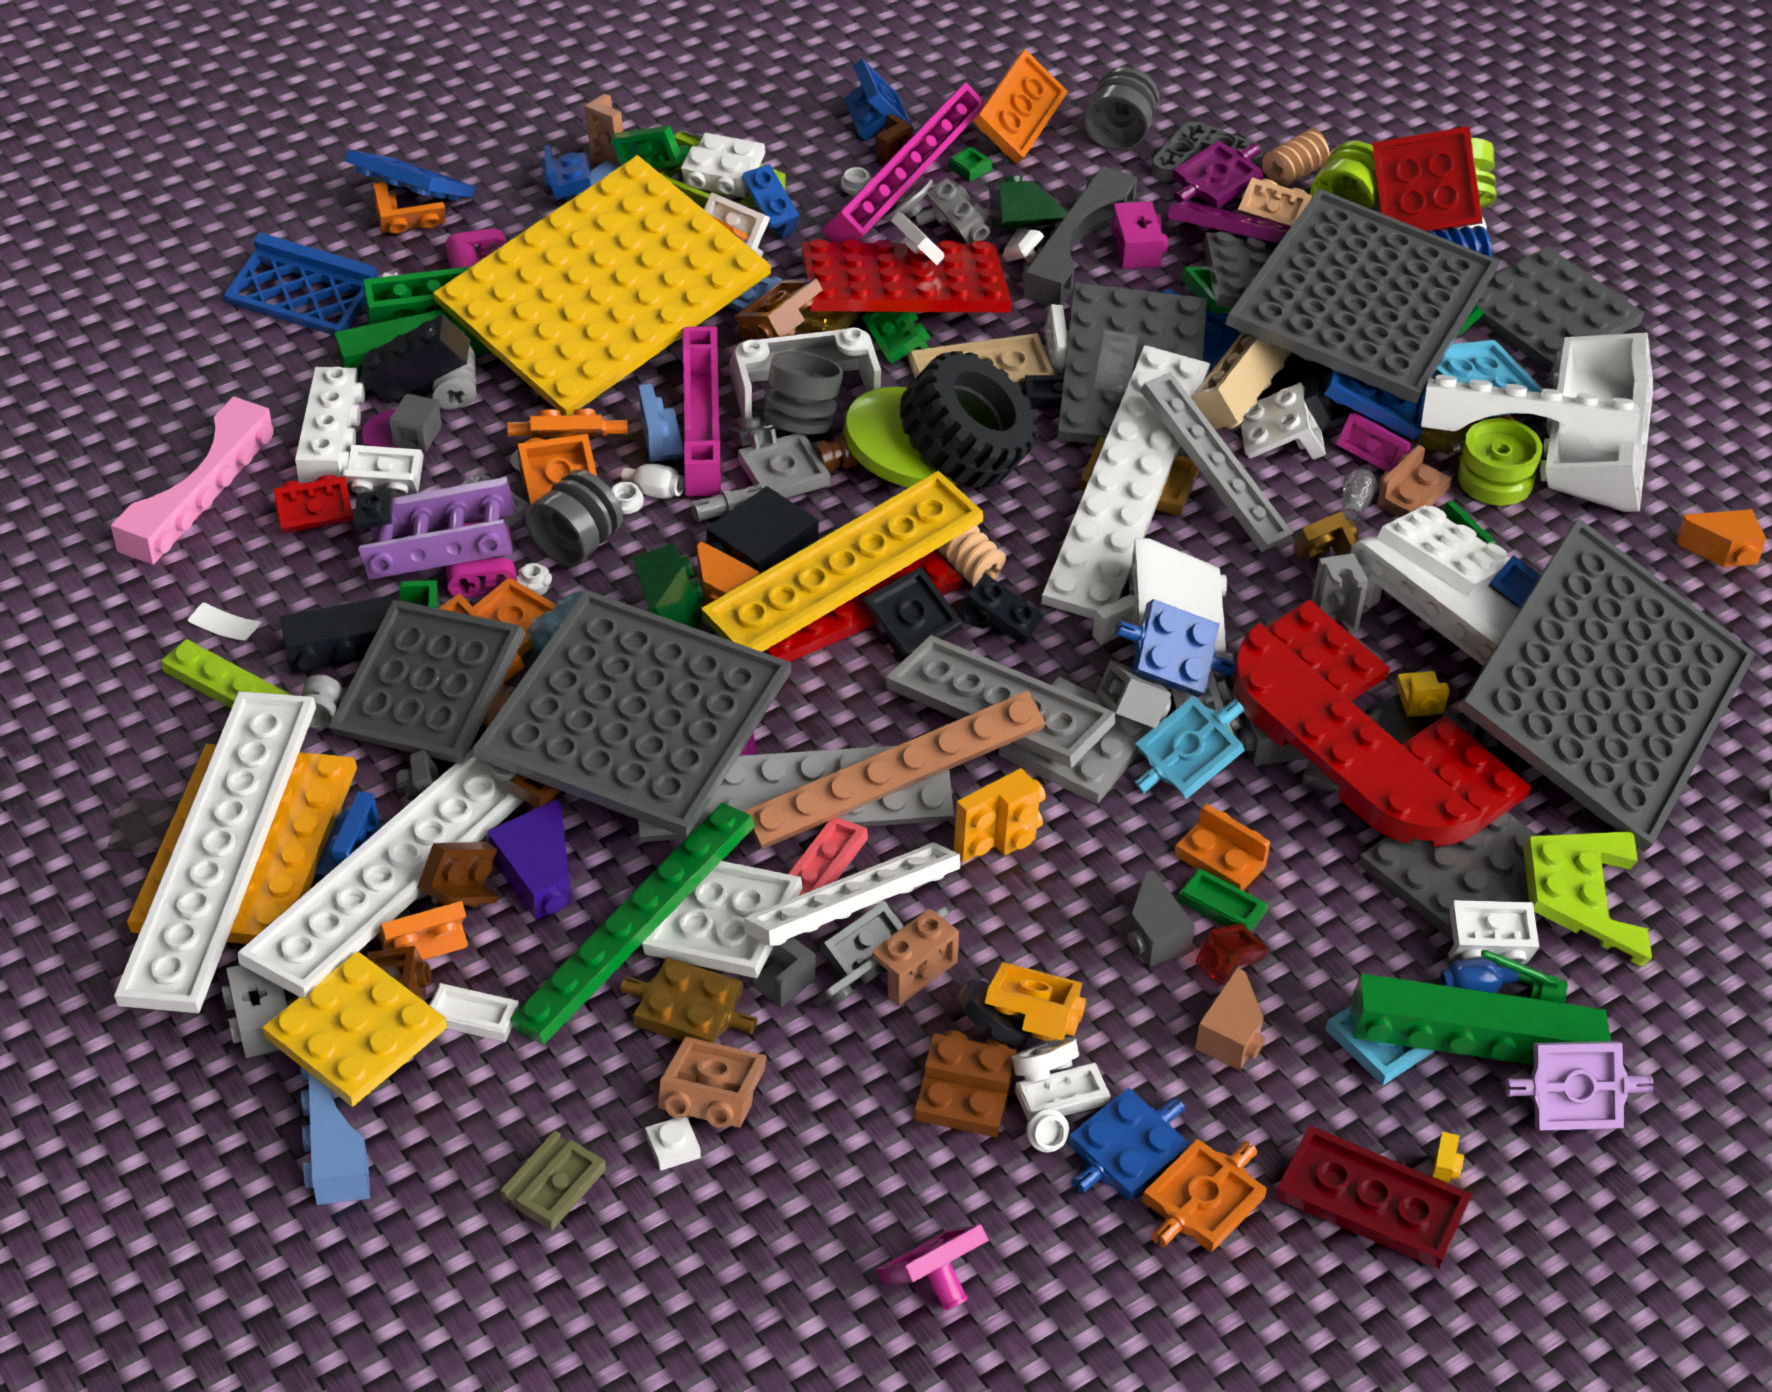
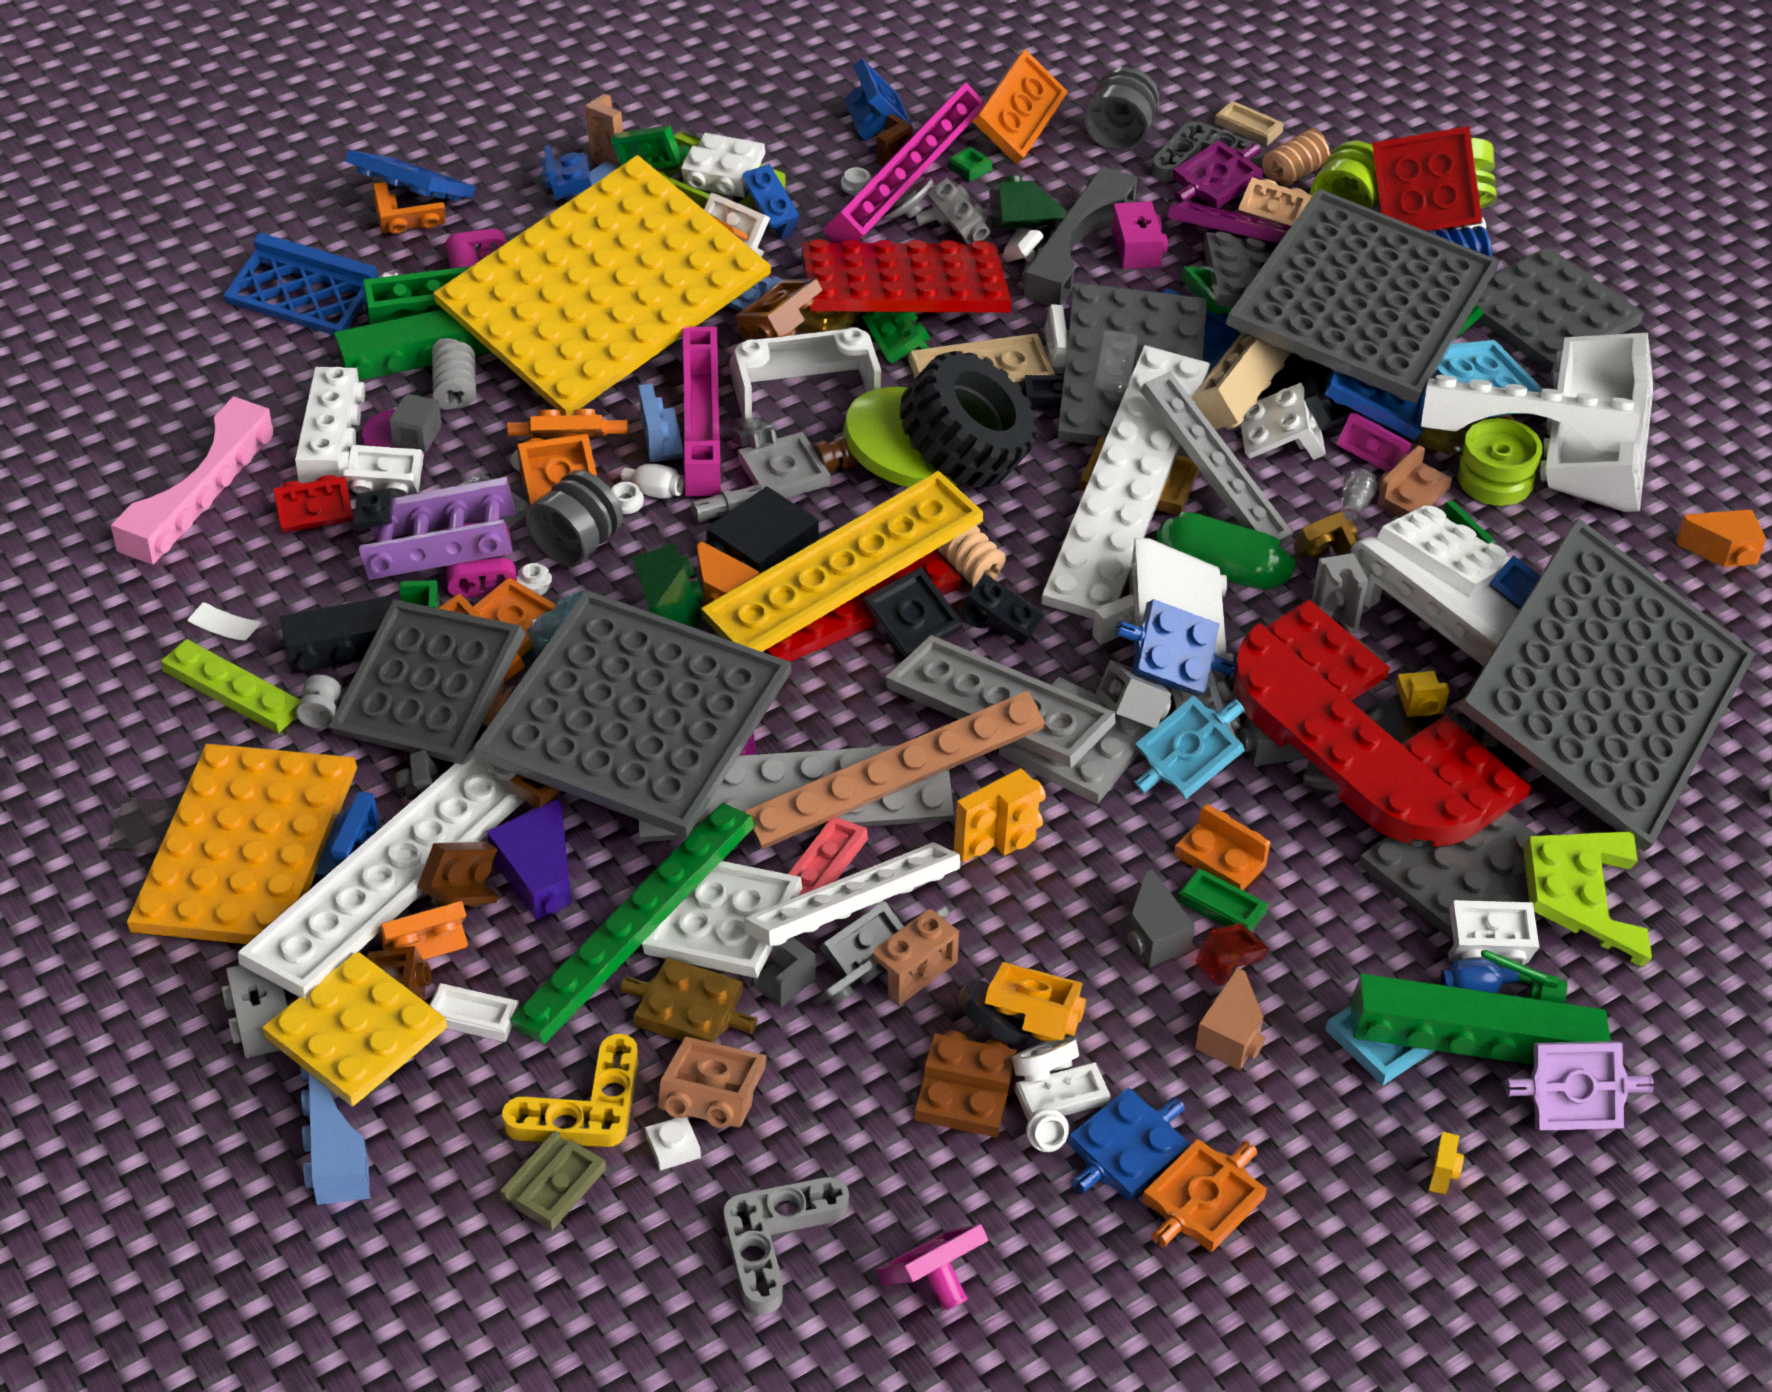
(216, 854): white plate -> none
(415, 359): black brick -> none
(599, 1109): none -> yellow beam
(766, 1222): none -> light grey beam
(802, 392): dark grey wheel -> none
(916, 239): white plate -> none
(1239, 552): none -> green brick
(1249, 123): none -> tan tile
(1373, 1196): dark red plate -> none

